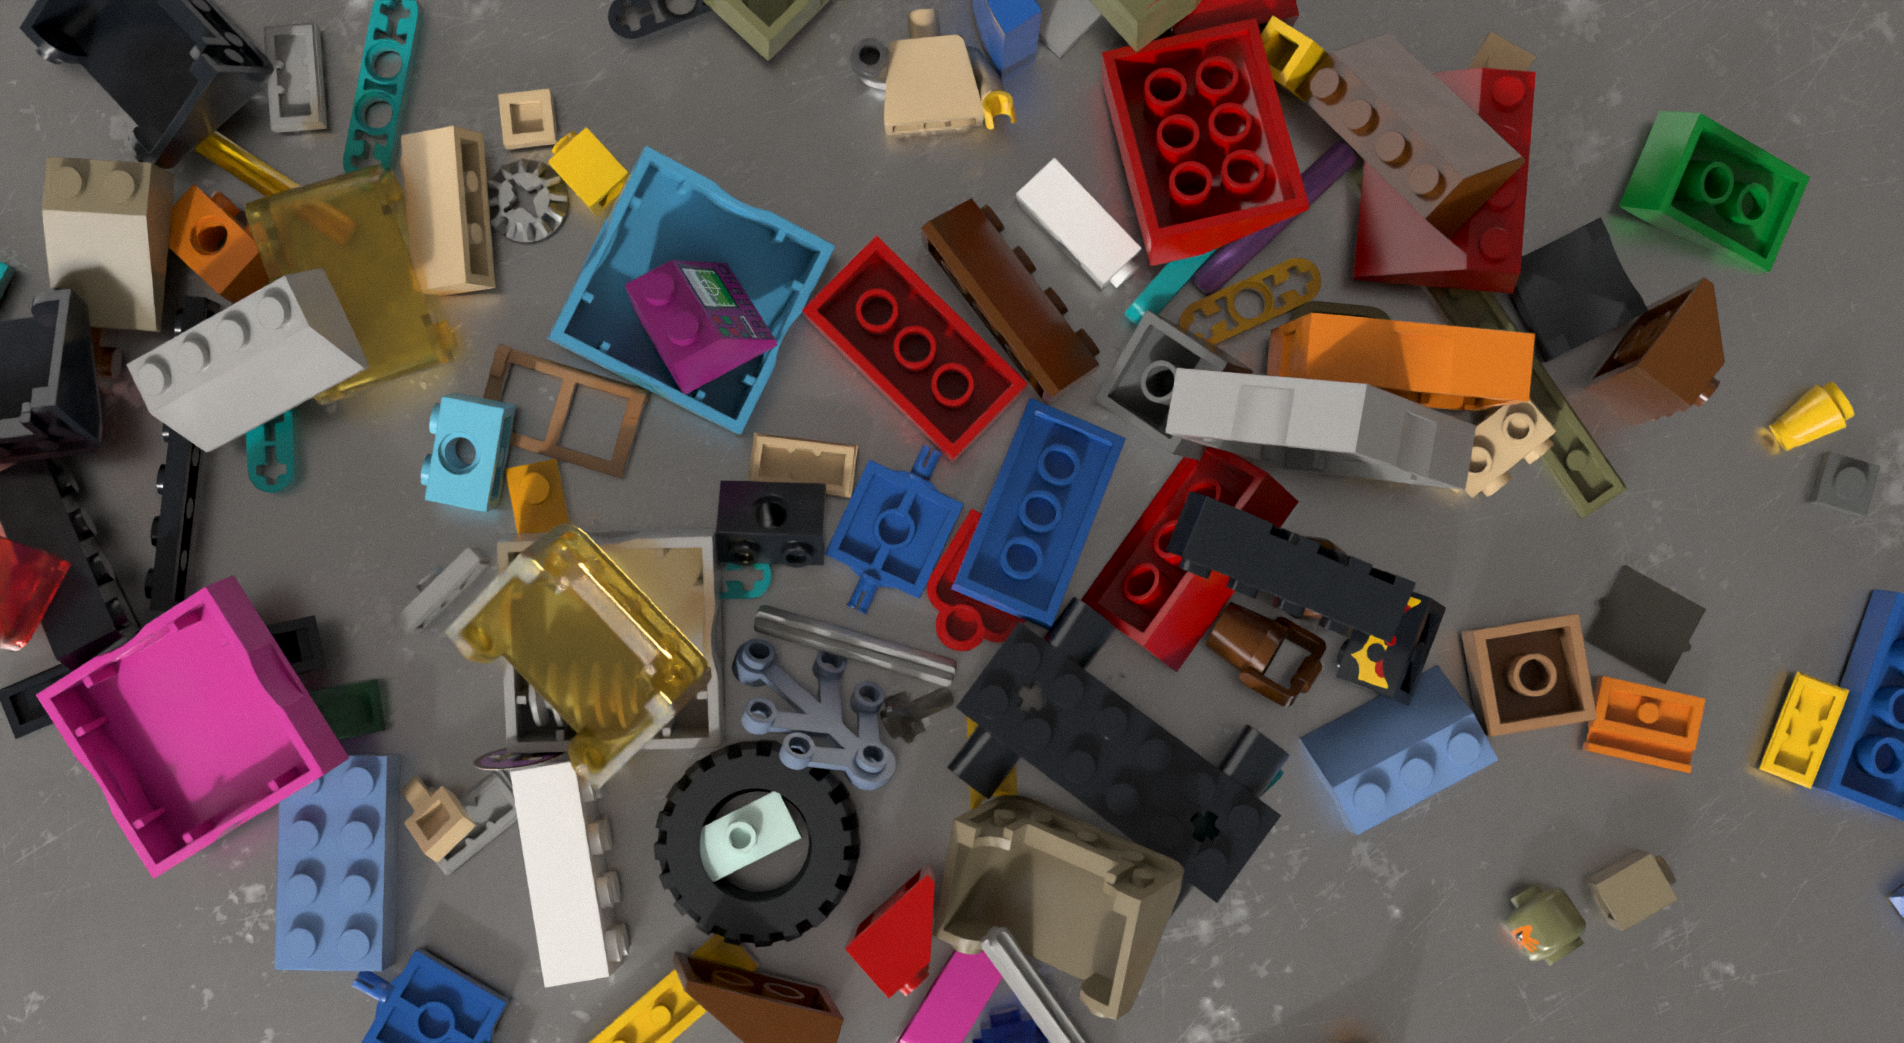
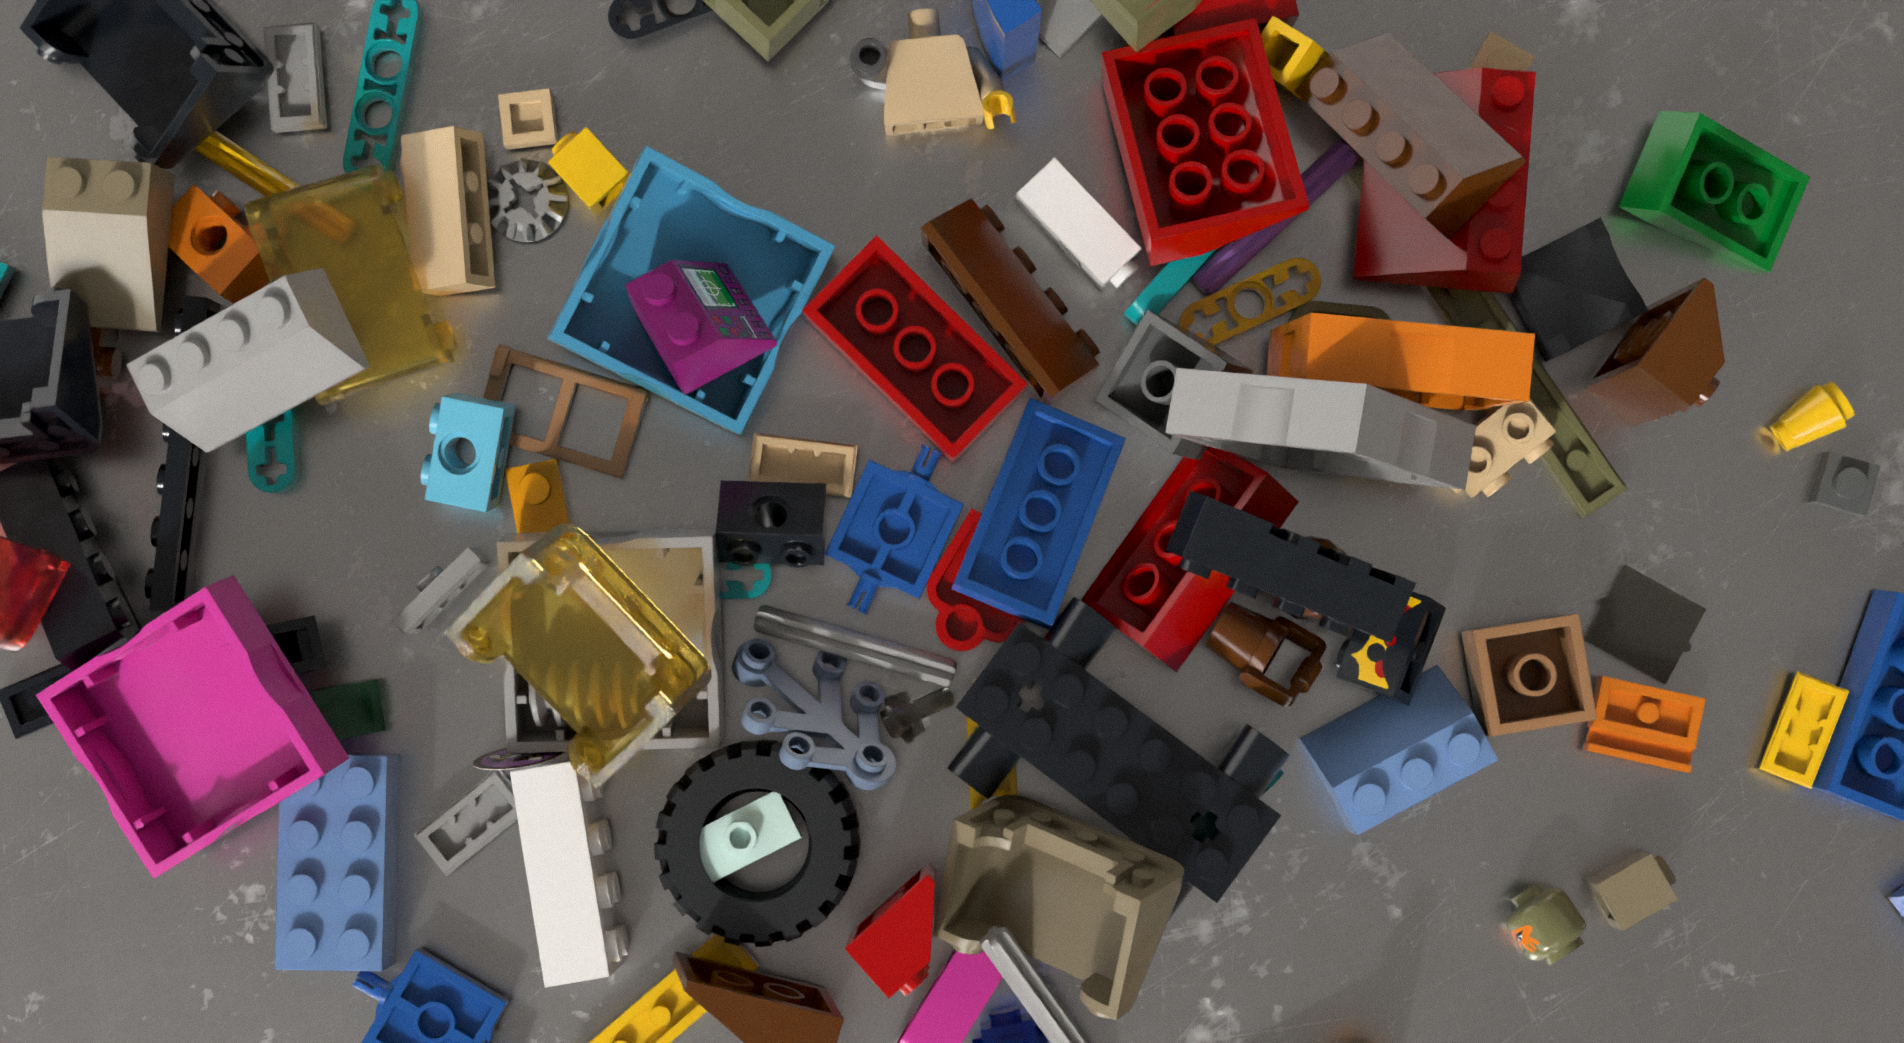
(437, 820): tan plate -> none

